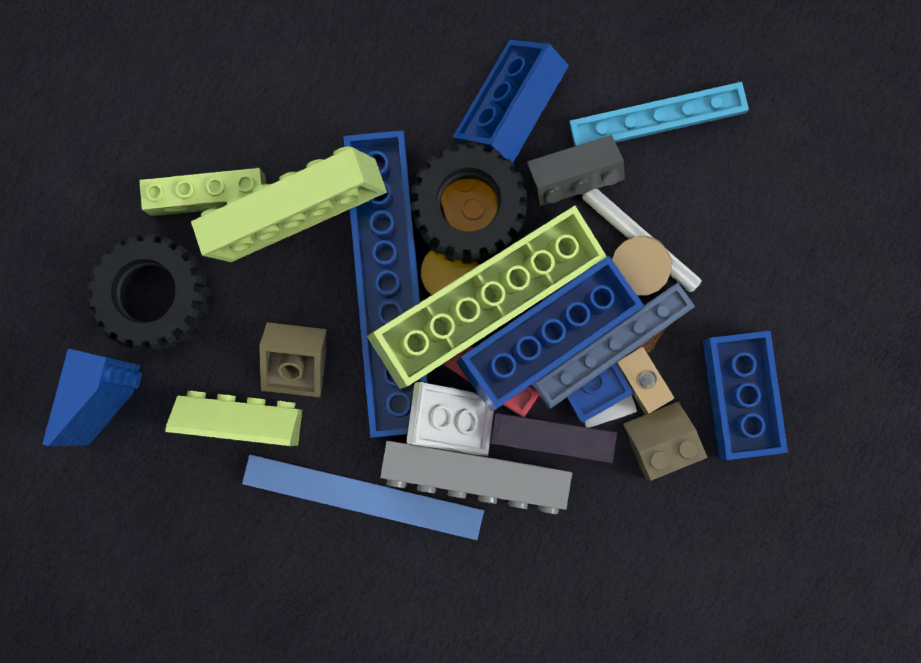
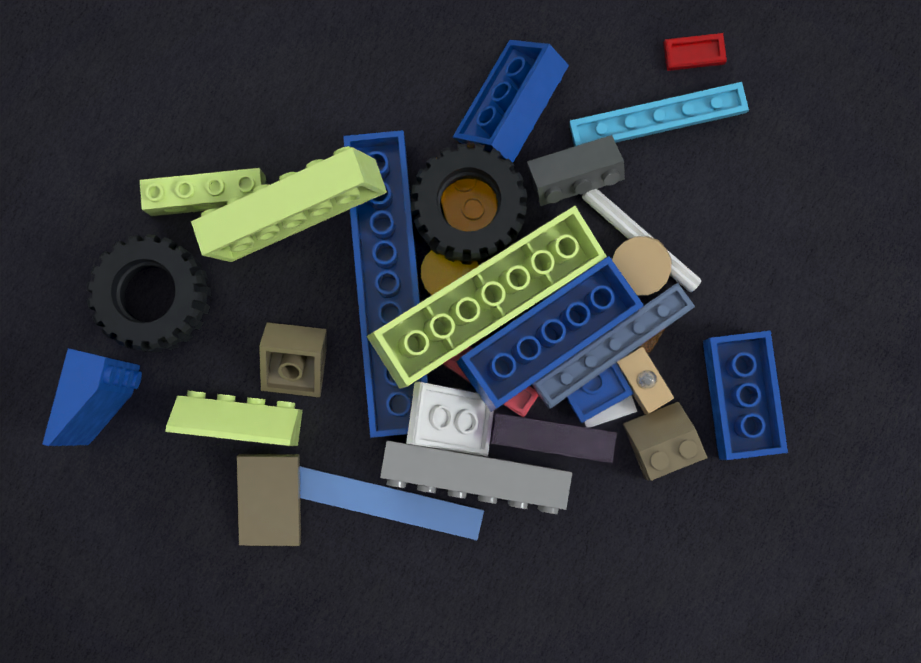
(269, 499): none -> dark tan tile
(695, 51): none -> red tile

